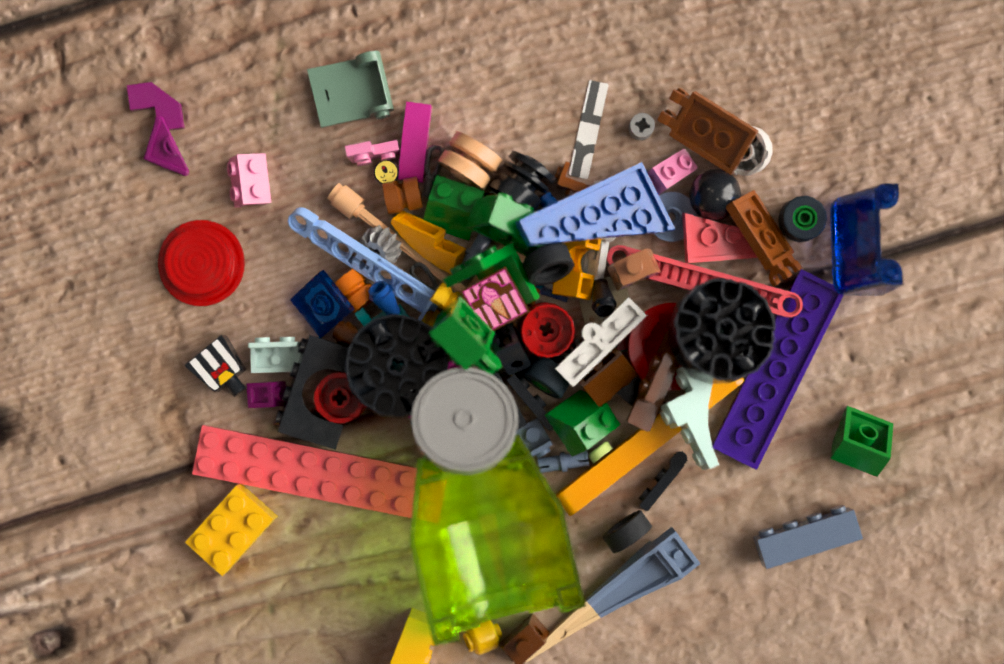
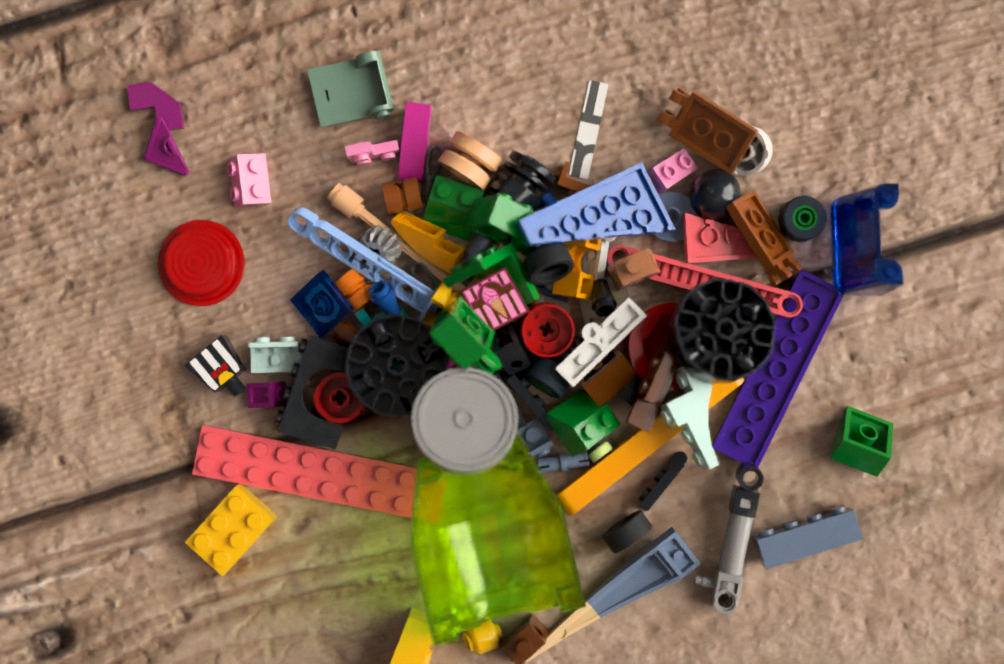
(386, 171): light yellow tile -> none
(640, 131): light grey wheel -> none
(742, 509): none -> light grey piece

